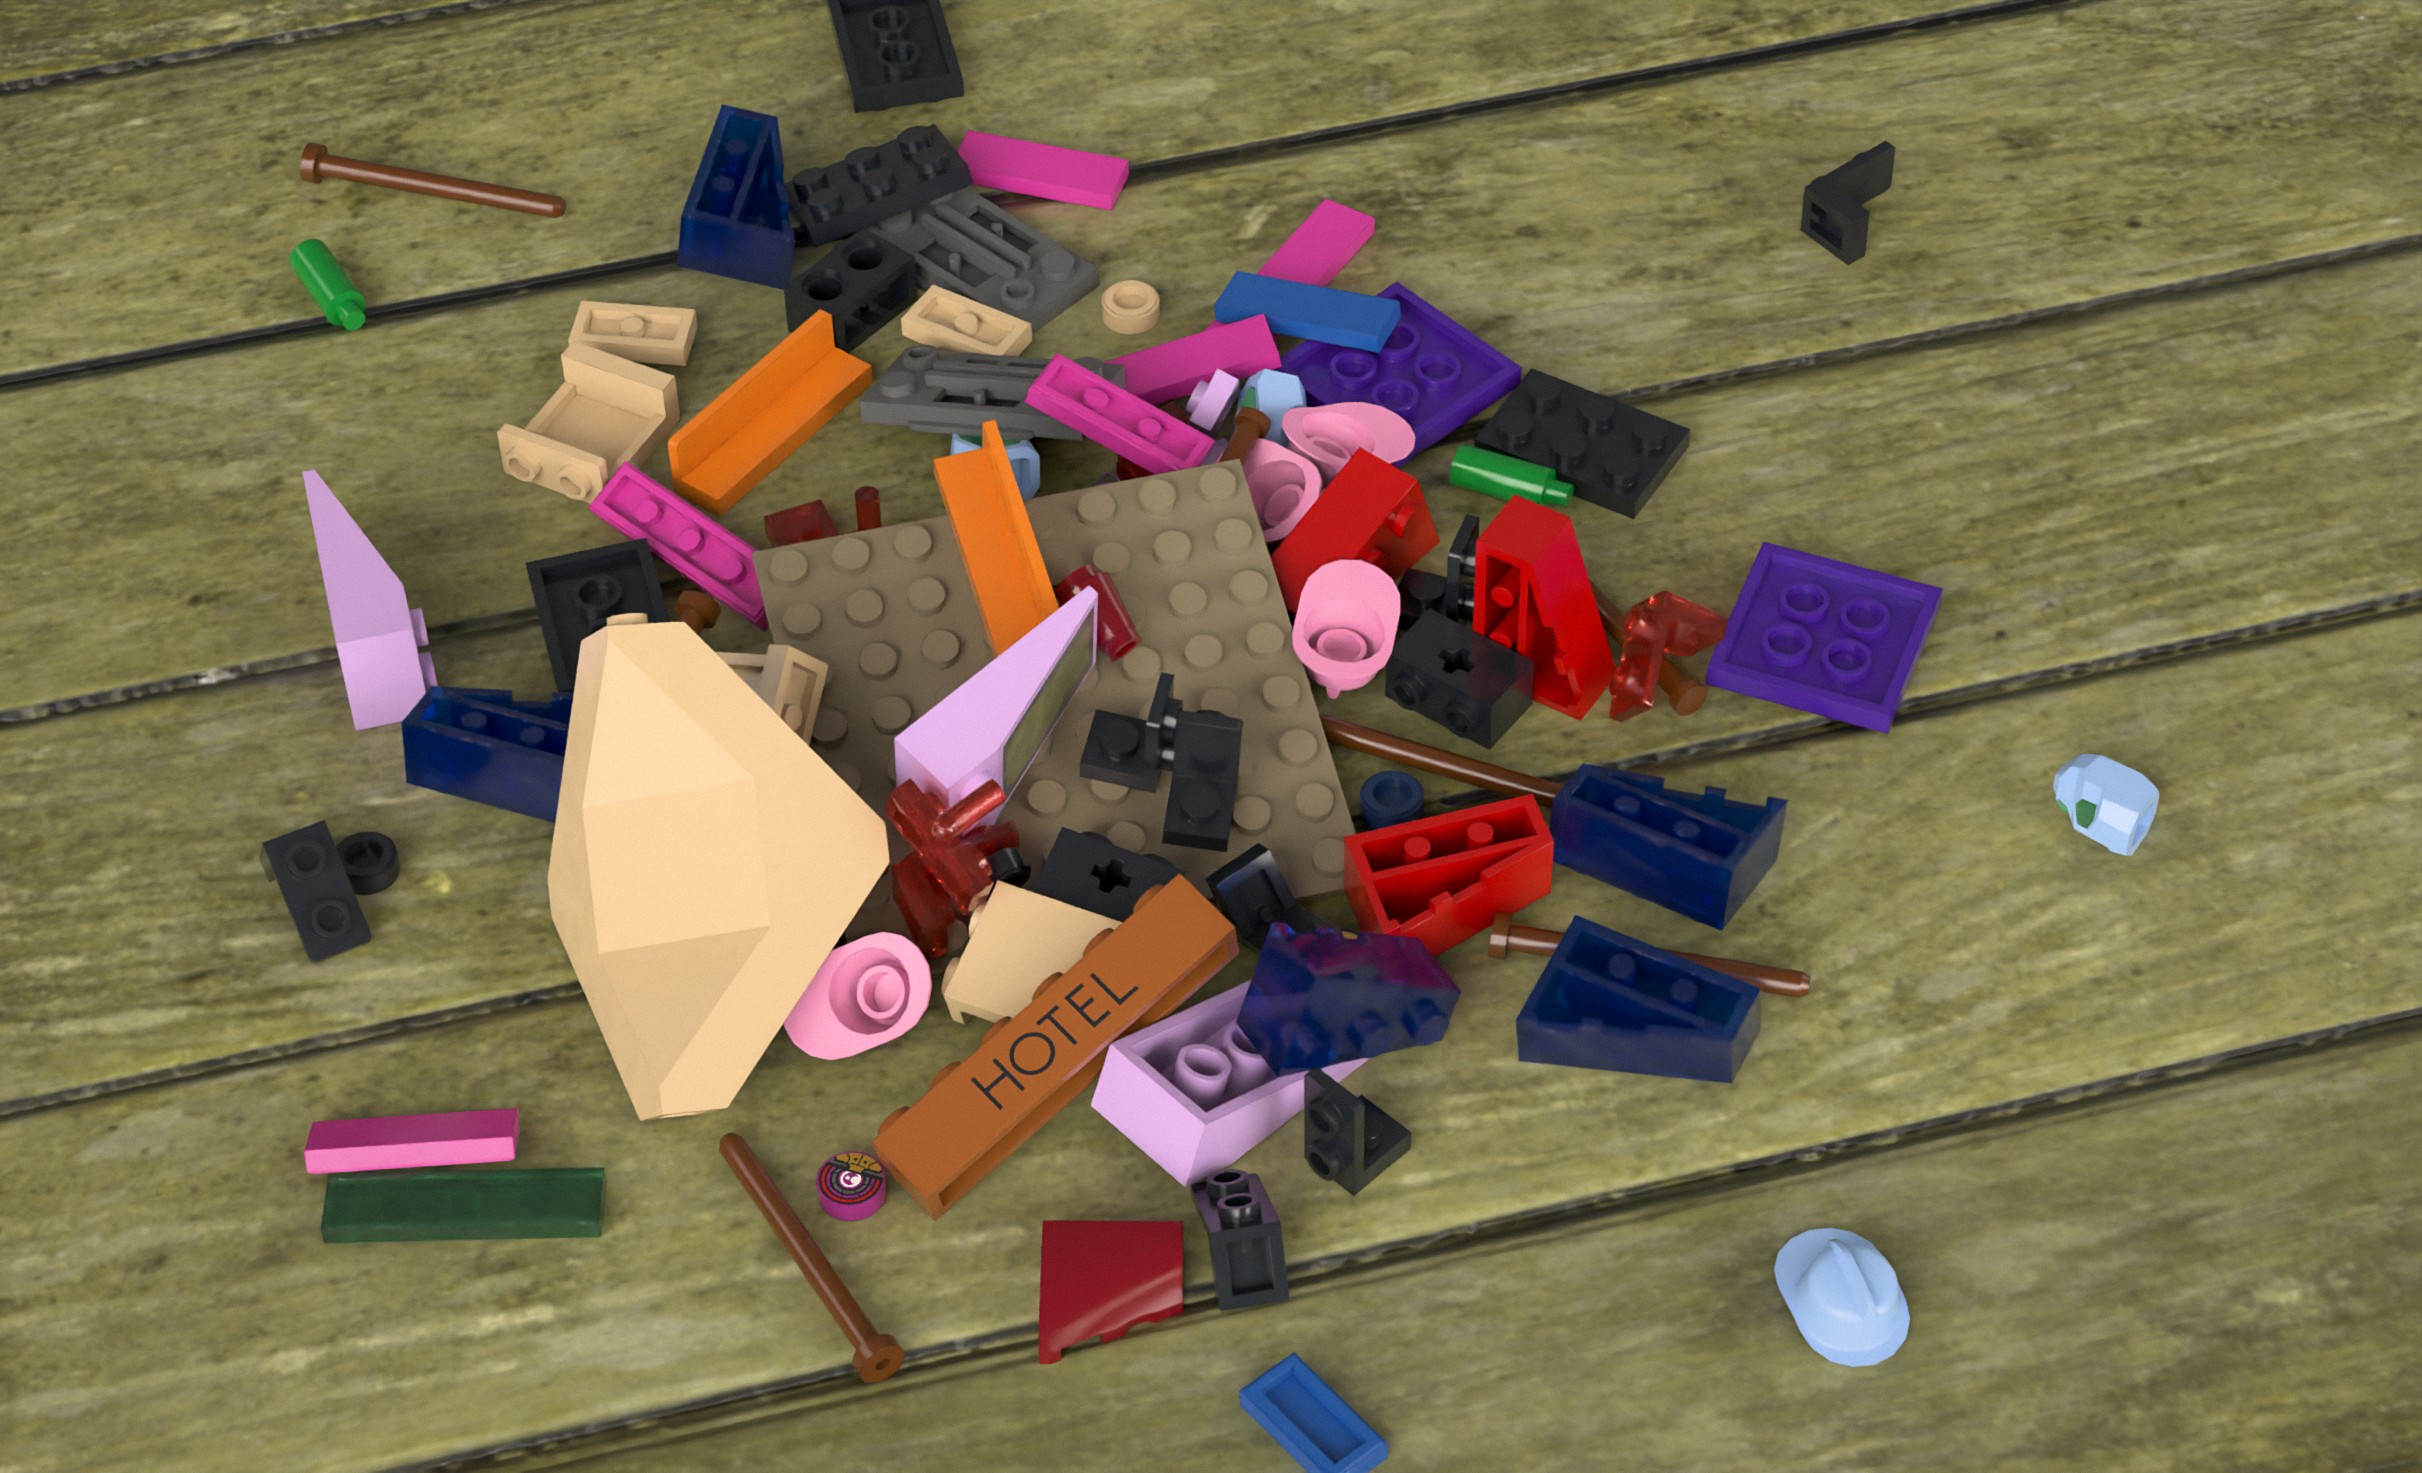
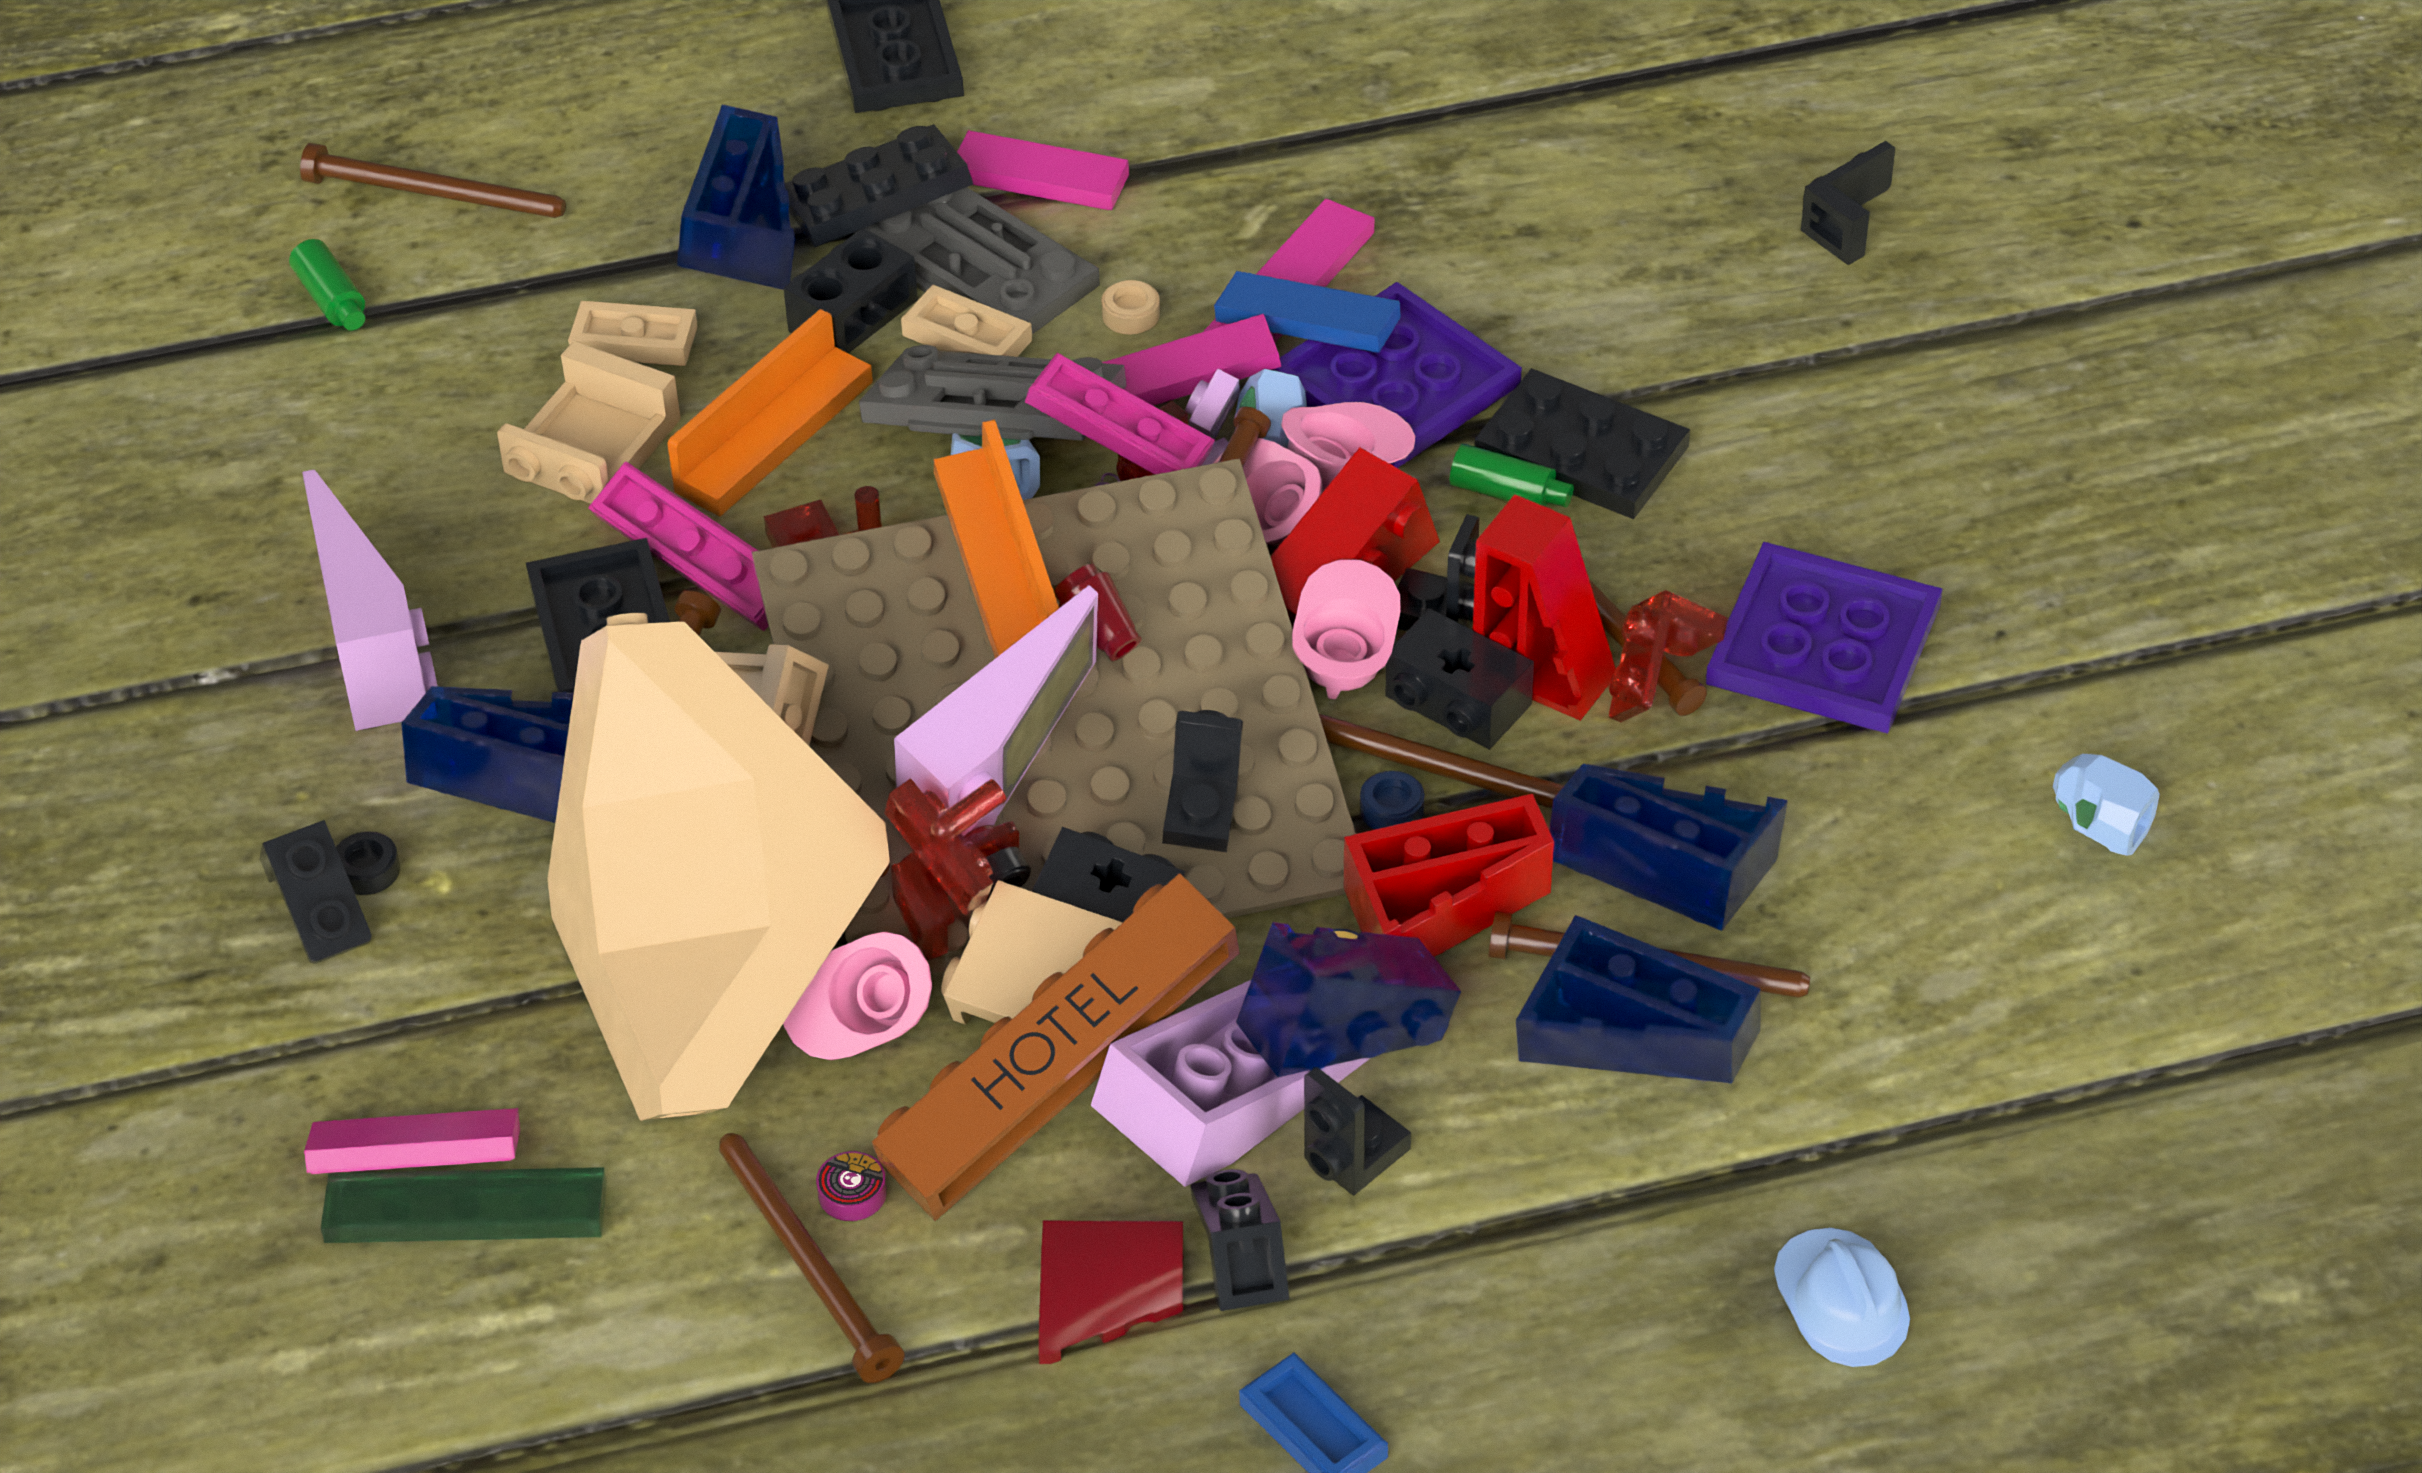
(1132, 749): black bracket -> none
(1255, 895): black bracket -> none

